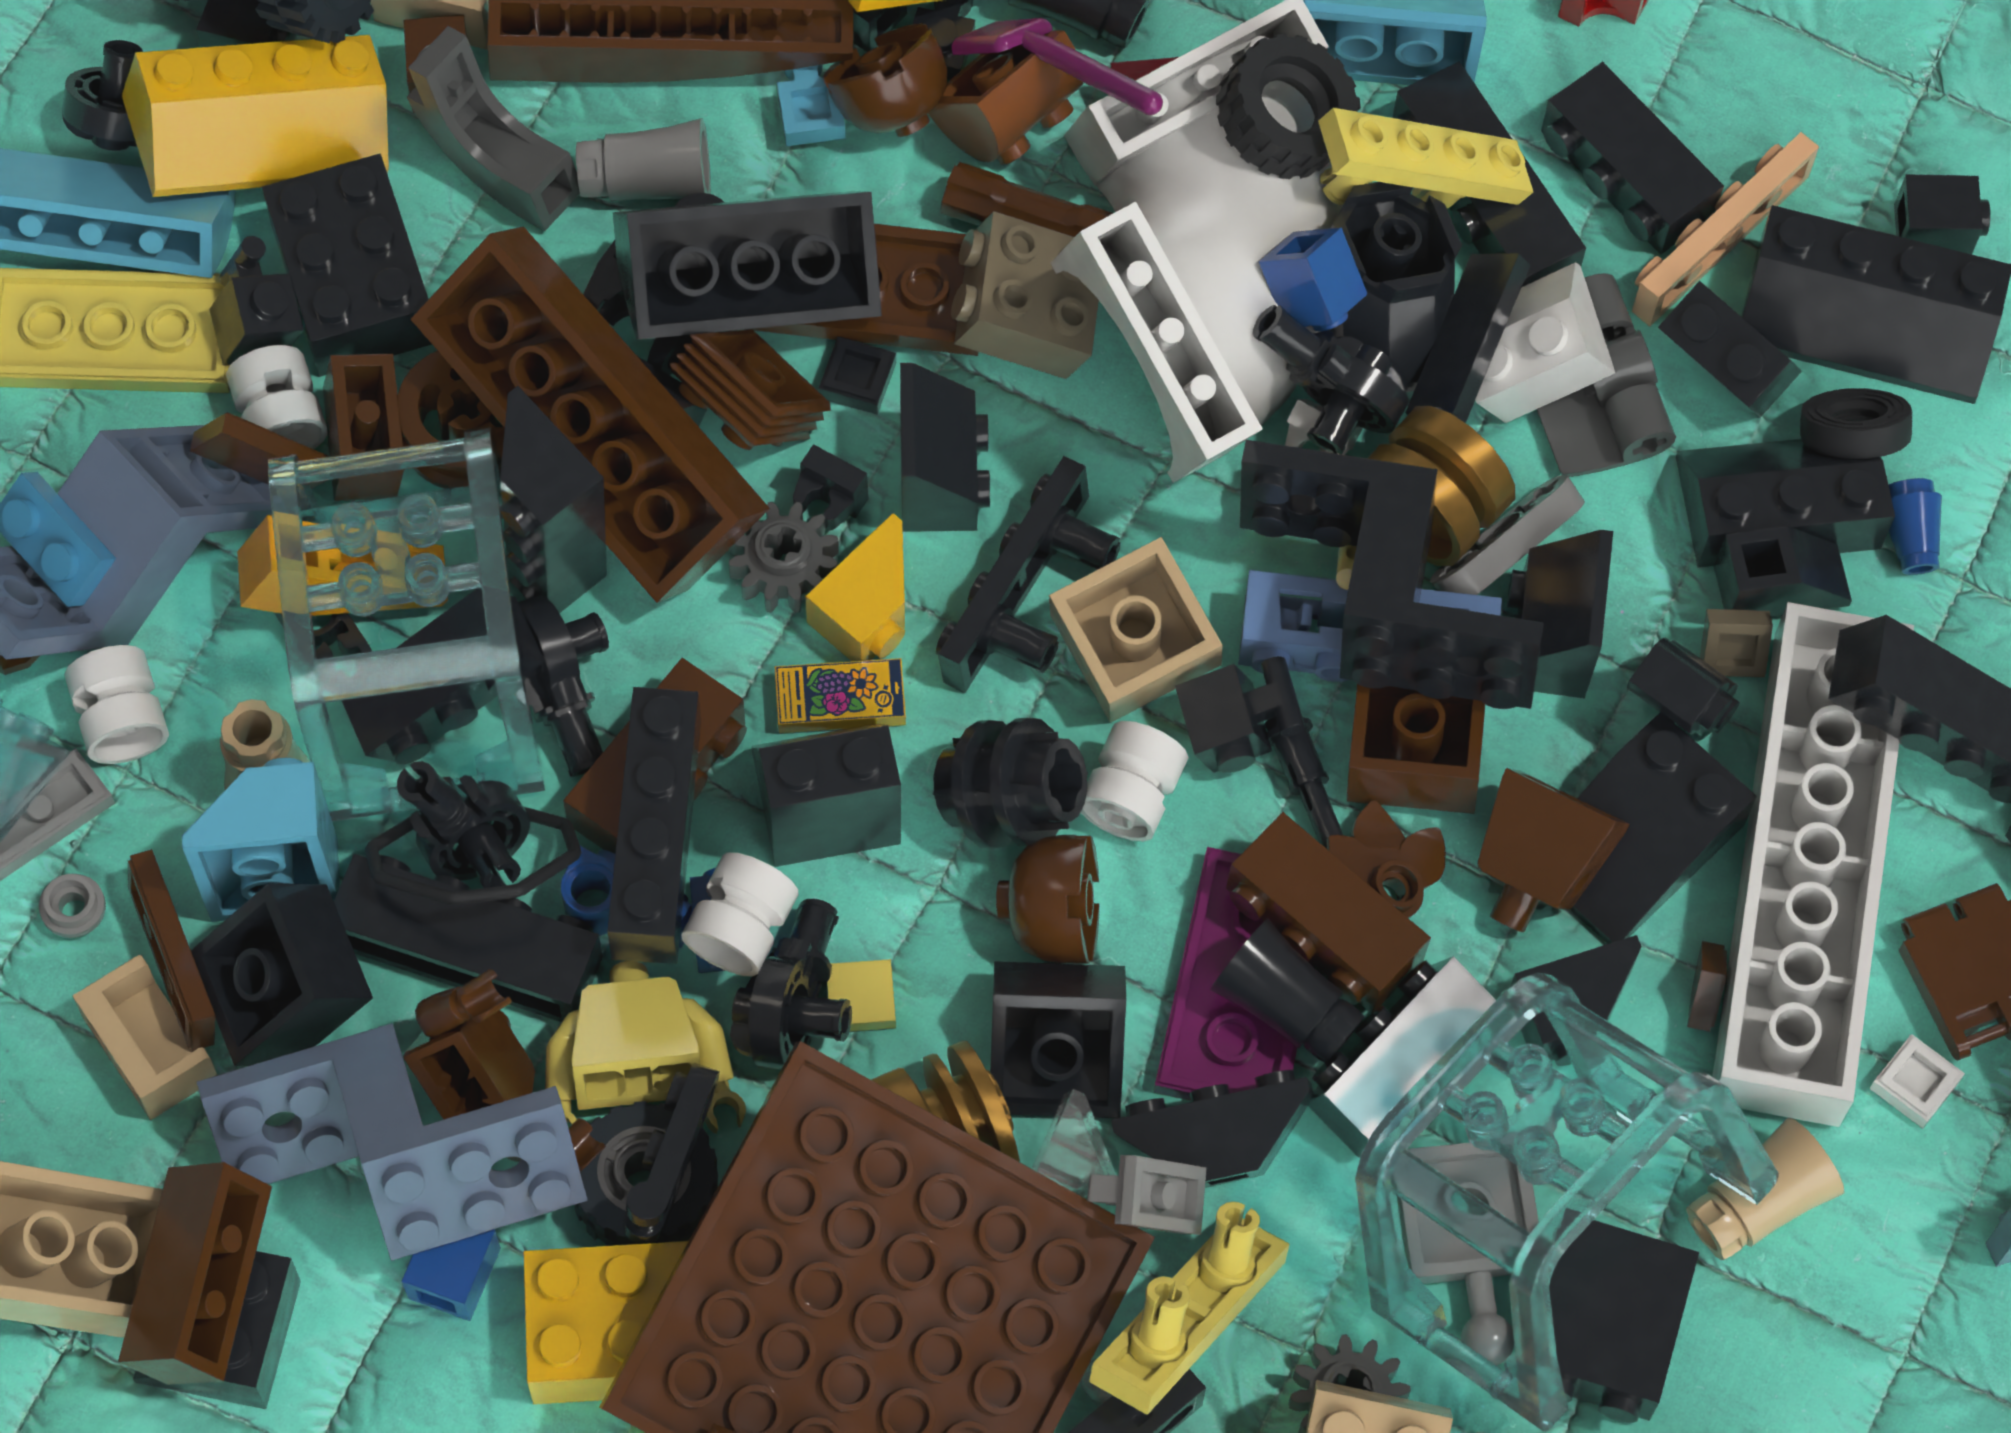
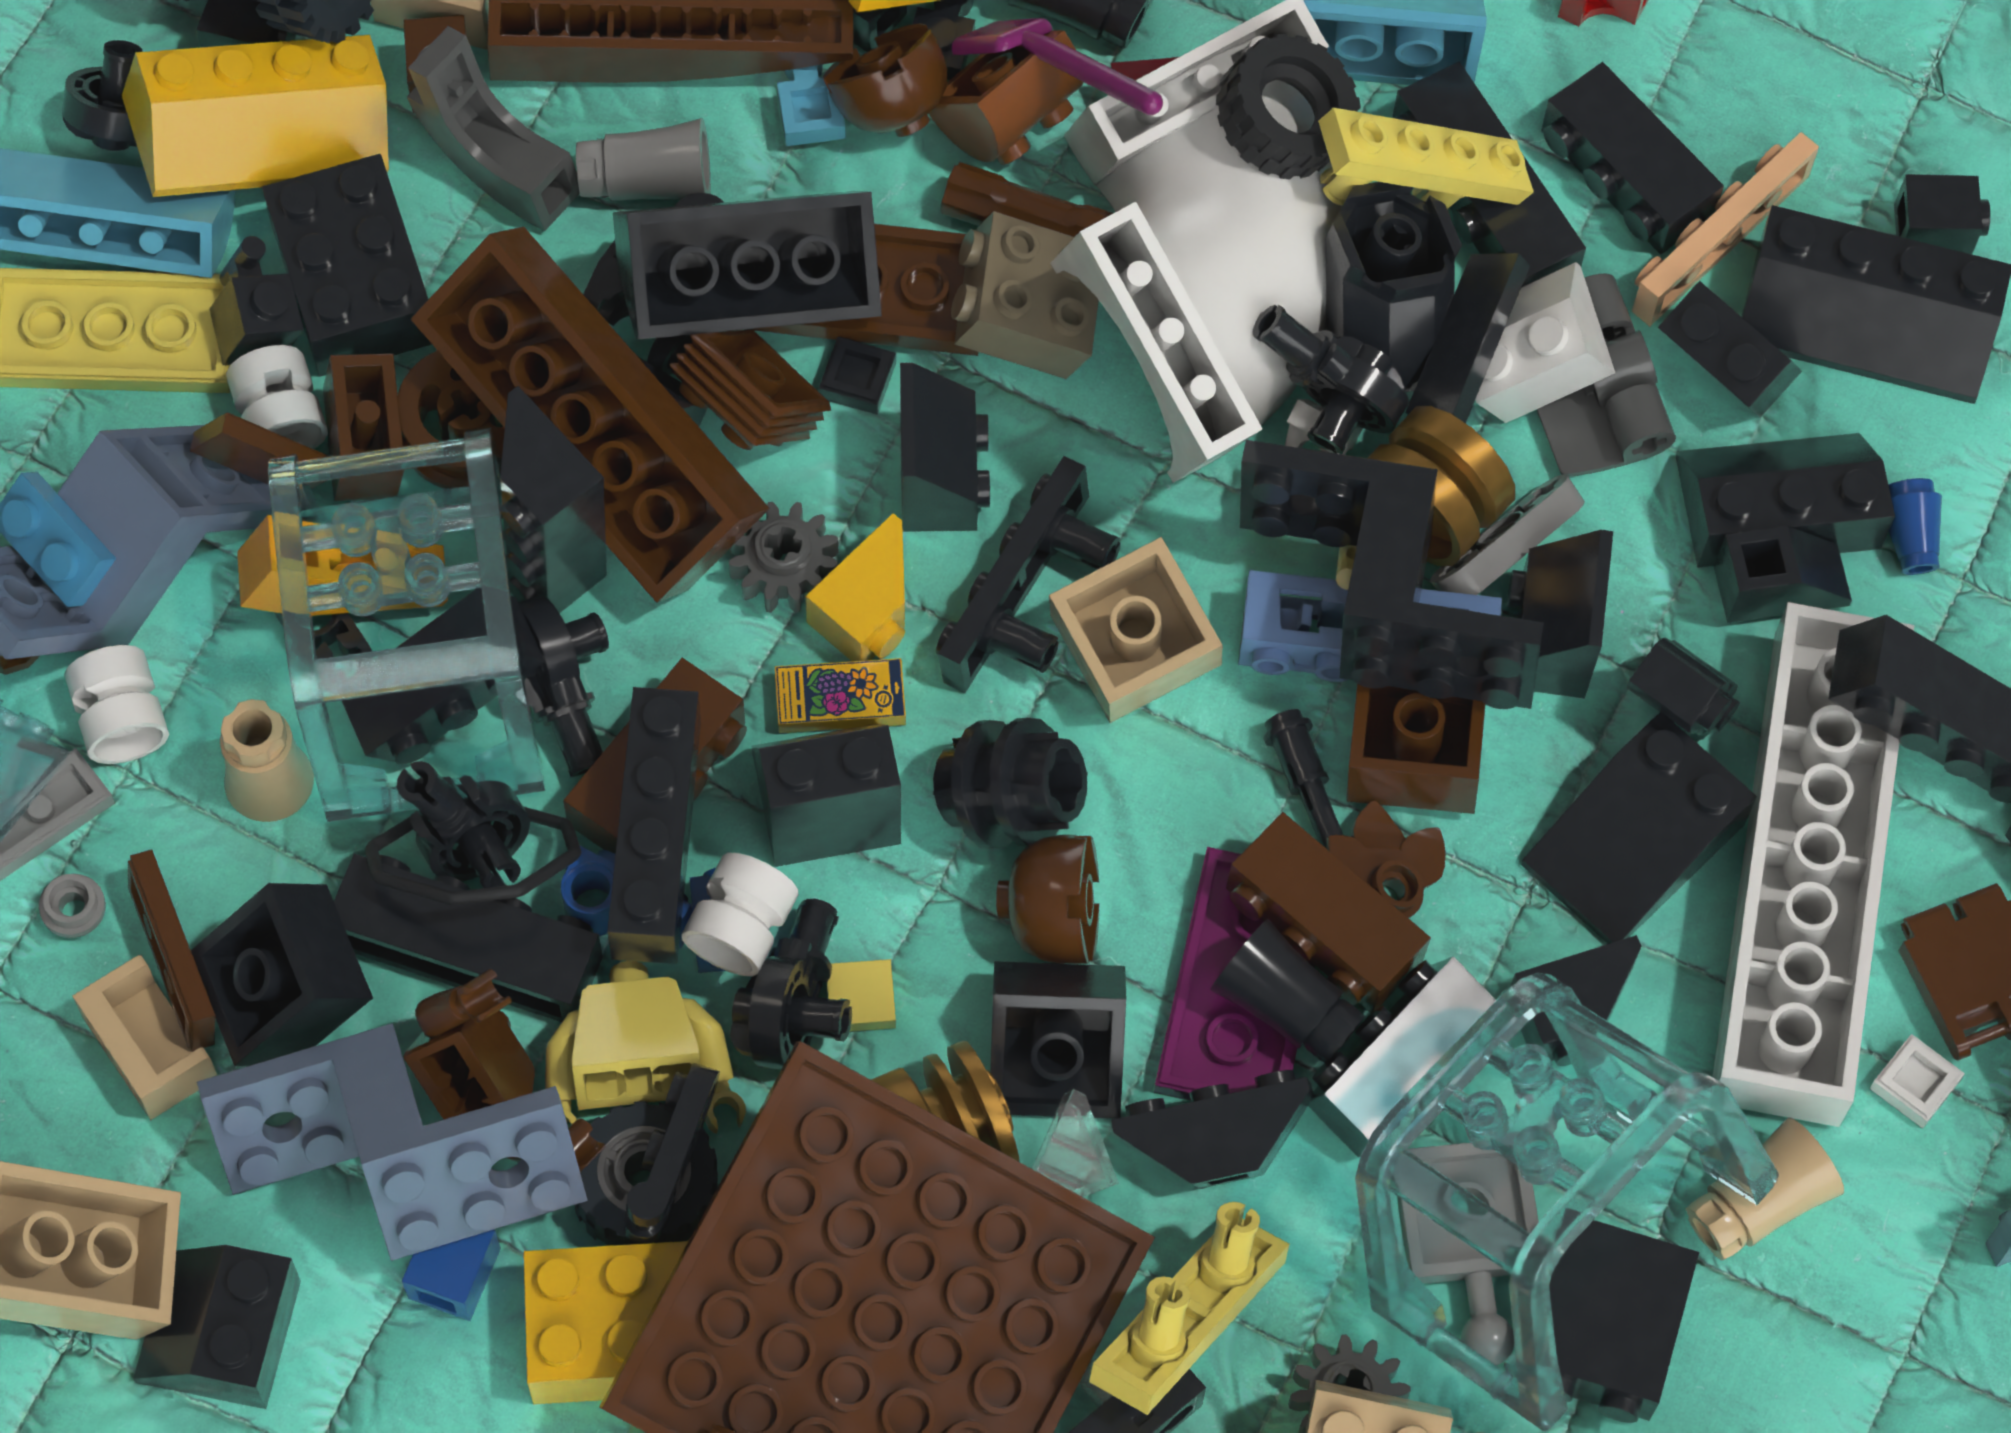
(195, 1274): reddish brown brick -> none
(261, 832): medium azure slope -> none
(834, 482): black tile -> none
(1134, 776): white wheel -> none
(1153, 1194): light grey plate -> none
(1229, 715): black brick -> none
(1314, 277): blue brick -> none
(1543, 847): reddish brown torso -> none
(1707, 986): reddish brown tile -> none
(1737, 641): dark tan plate -> none
(1856, 423): black tyre -> none

